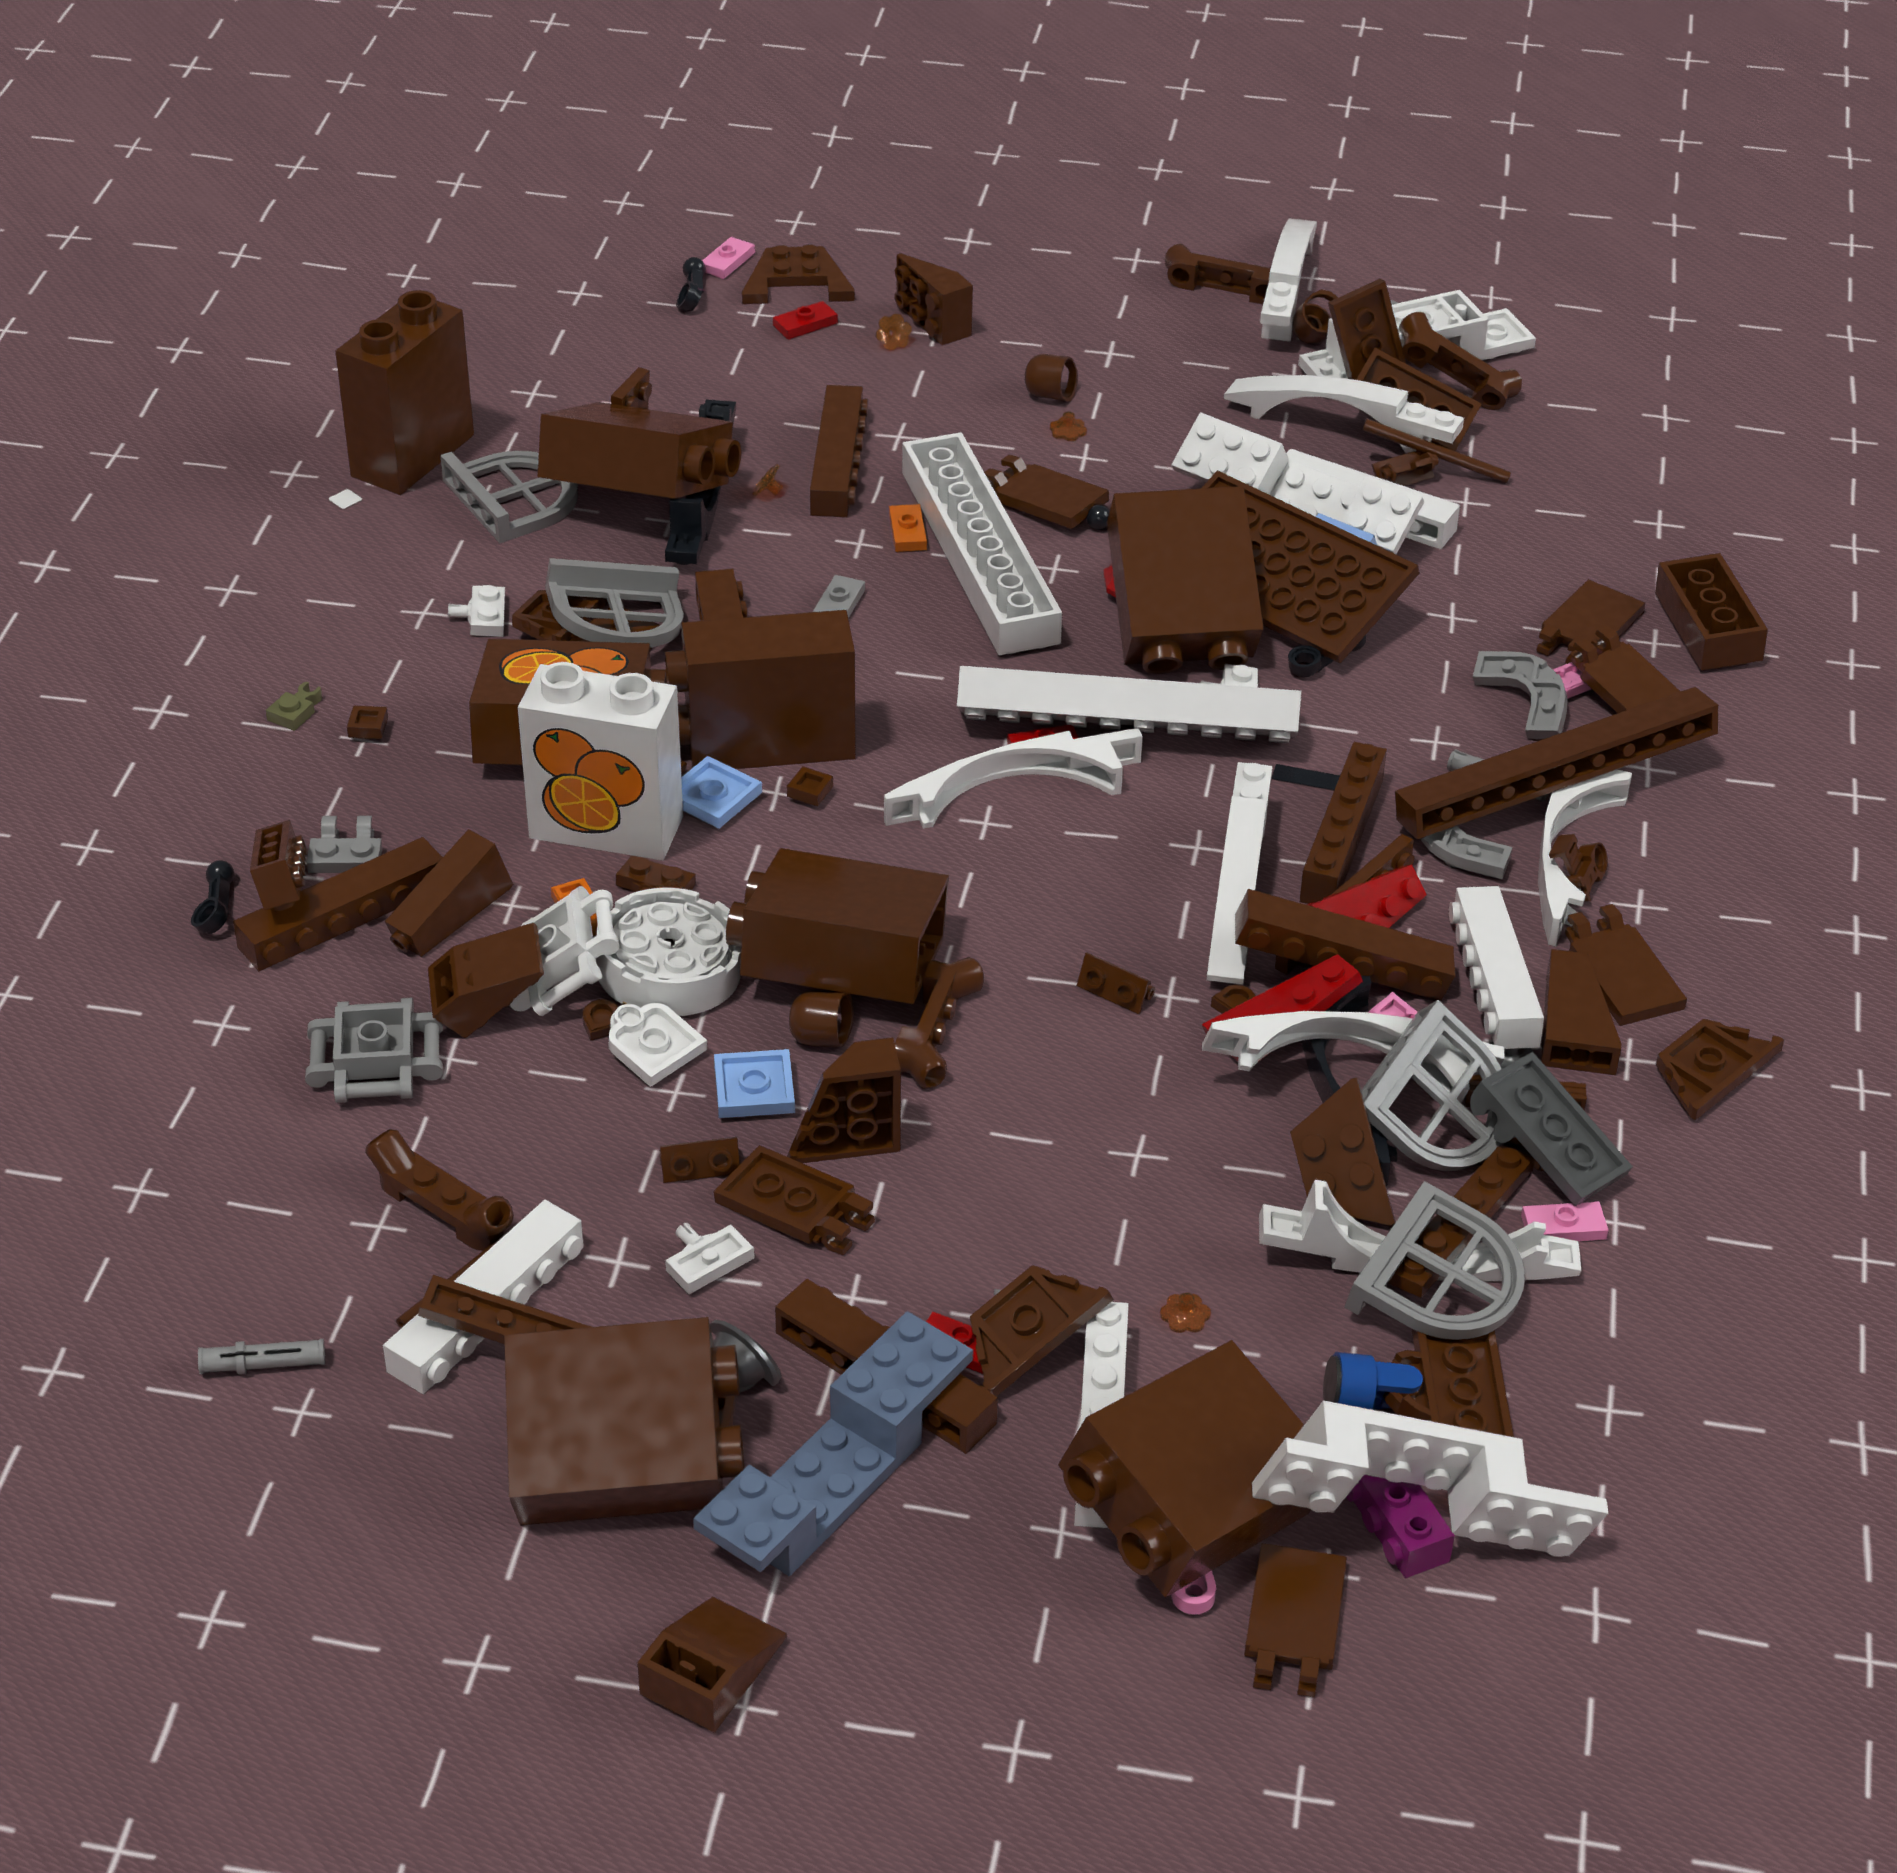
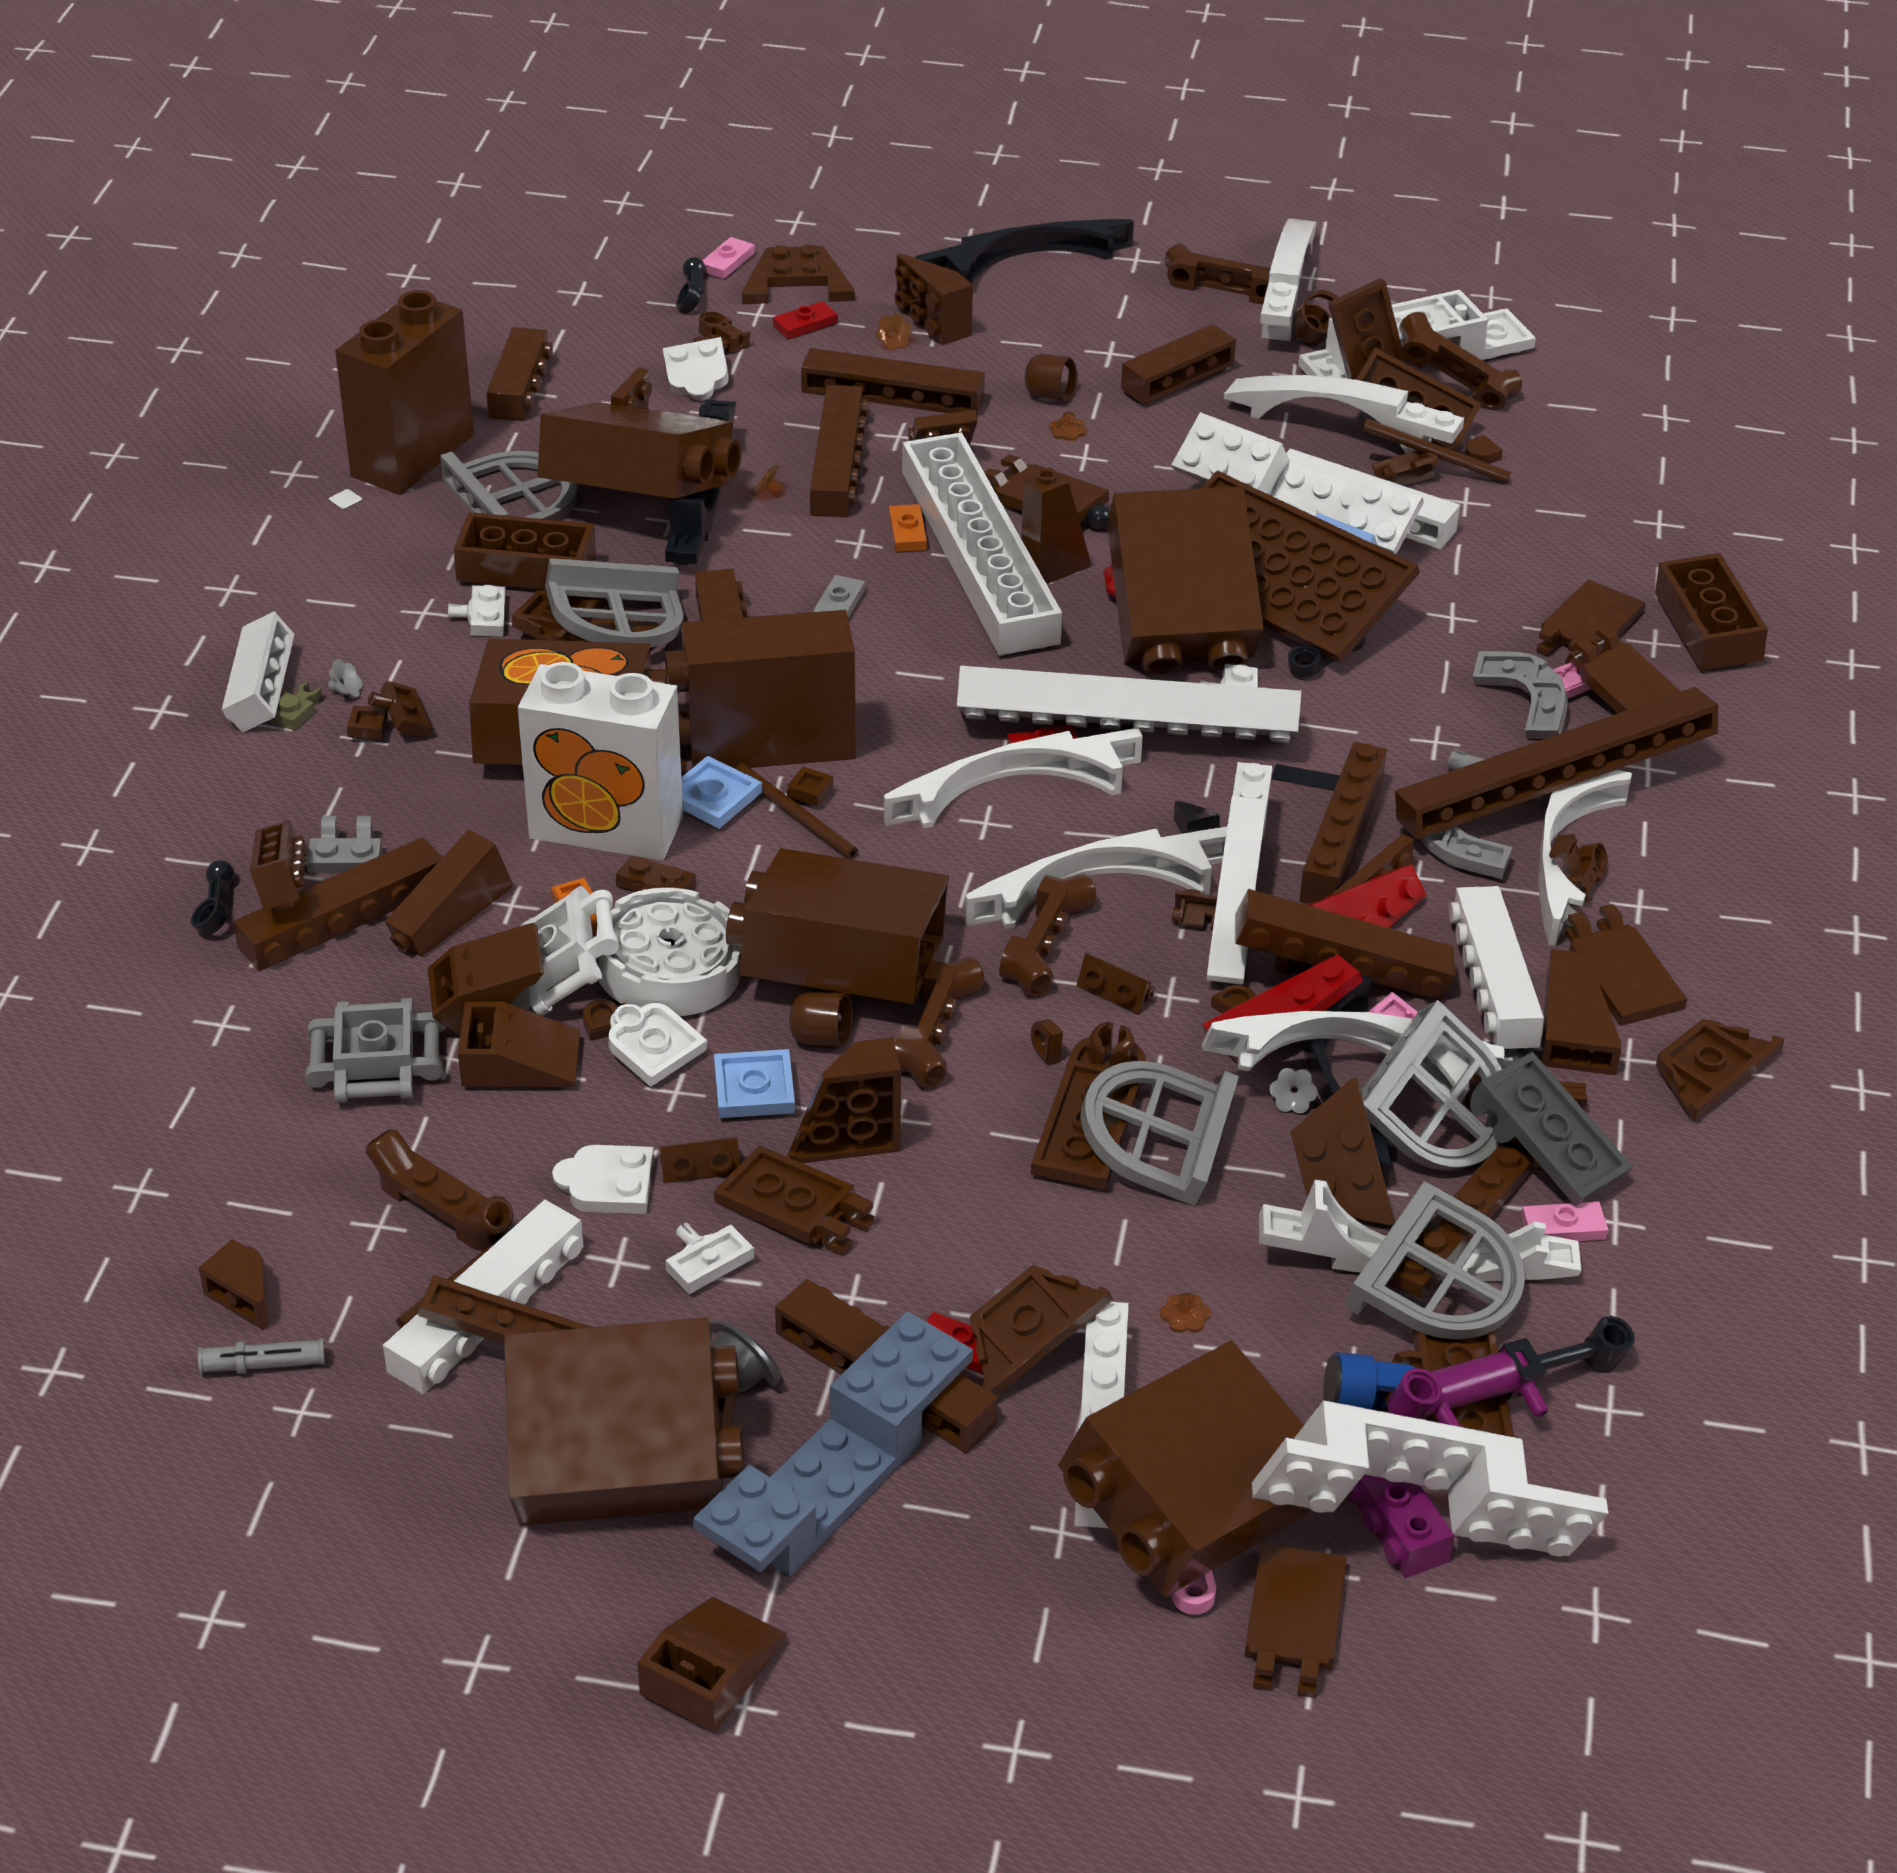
(237, 1282): none -> reddish brown slope
(258, 672): none -> white brick
(344, 679): none -> light grey plant
(404, 708): none -> reddish brown plate
(515, 1048): none -> reddish brown slope
(518, 374): none -> reddish brown brick
(518, 549): none -> reddish brown brick
(607, 1178): none -> white plate
(696, 368): none -> white plate
(717, 325): none -> reddish brown piece
(802, 815): none -> reddish brown piece
(894, 381): none -> reddish brown brick
(944, 424): none -> reddish brown plate
(985, 249): none -> black slope
(1047, 1040): none -> reddish brown tile
(1052, 526): none -> reddish brown slope
(1055, 900): none -> reddish brown plate
(1063, 1148): none -> reddish brown plate
(1174, 858): none -> white slope
(1178, 364): none -> reddish brown brick
(1193, 907): none -> reddish brown hinge
(1194, 818): none -> black slope
(1201, 1141): none -> light grey window
(1288, 1099): none -> light grey plant
(1483, 449): none -> reddish brown tile
(1511, 1372): none -> magenta piece

